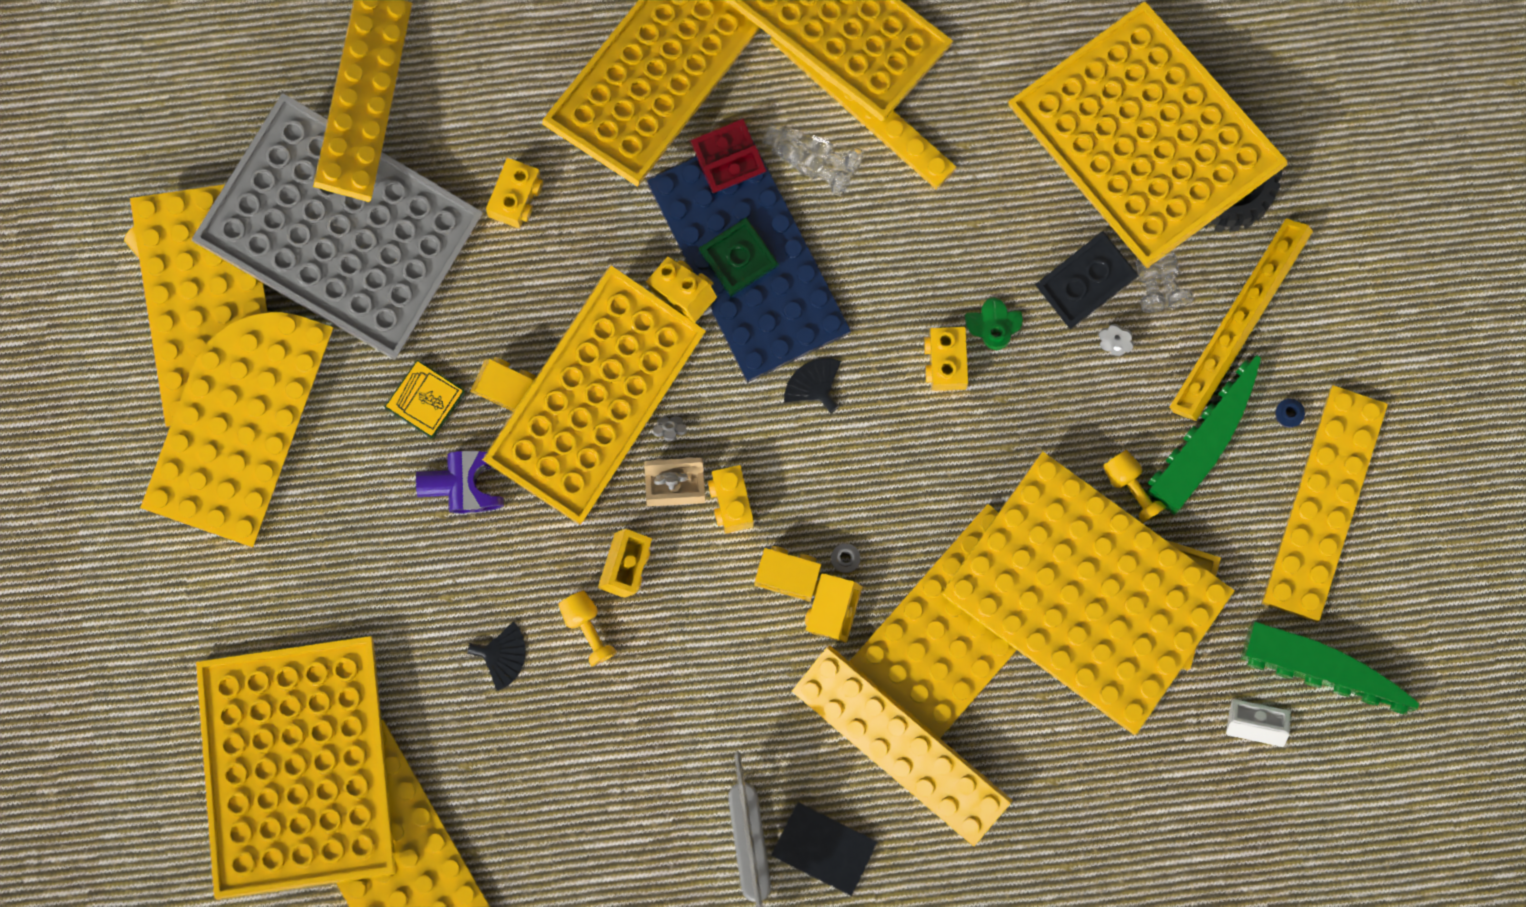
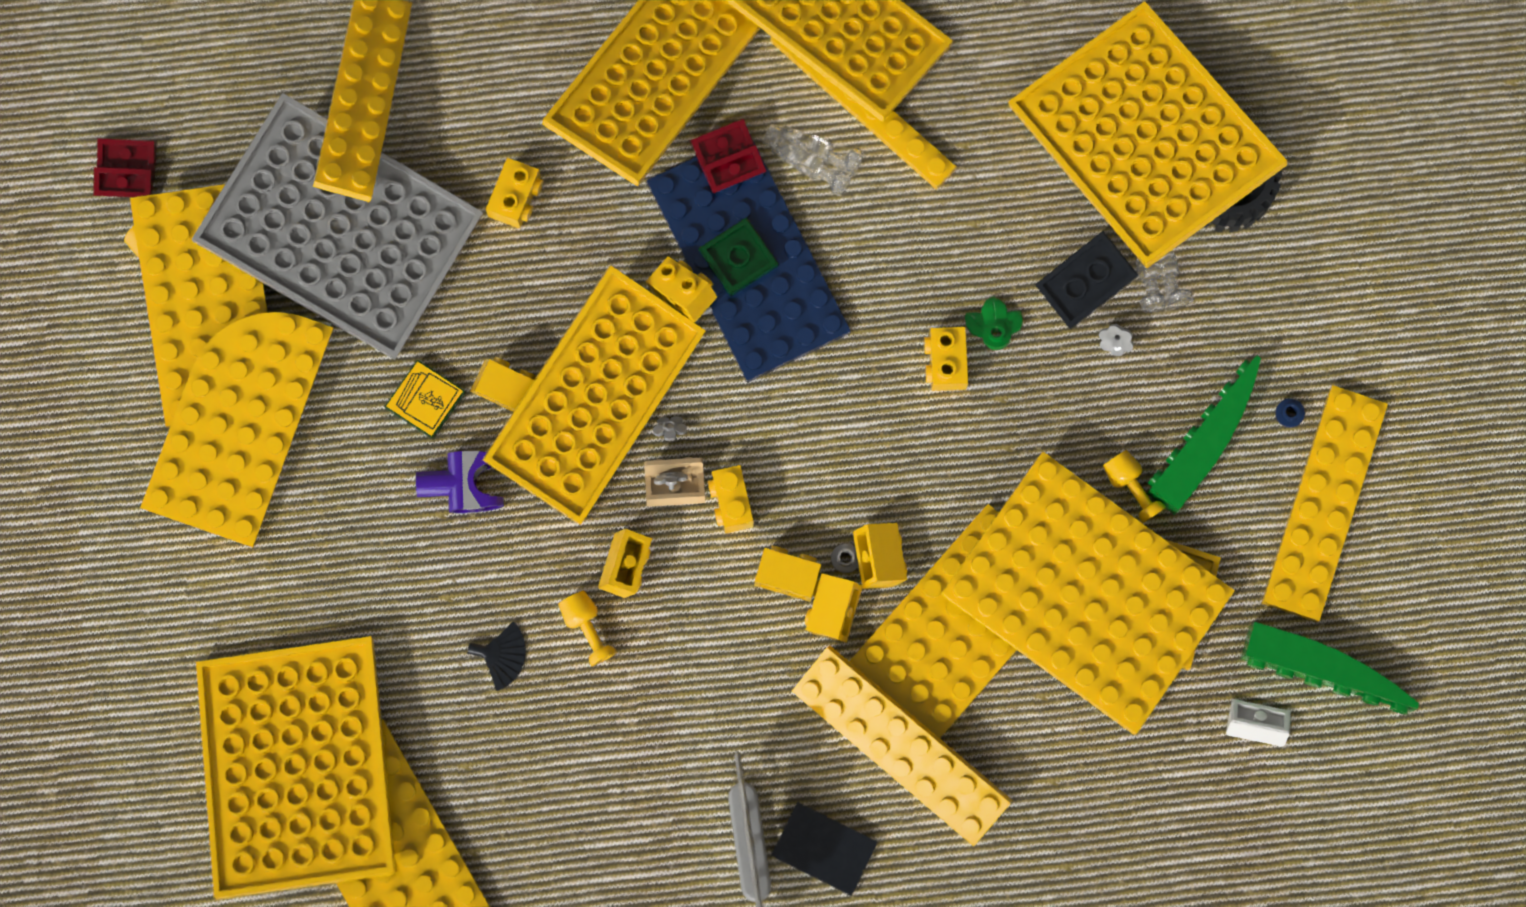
(124, 168): none -> dark red slope
(813, 383): black hand -> none
(880, 555): none -> yellow brick
(1241, 319): yellow plate -> none

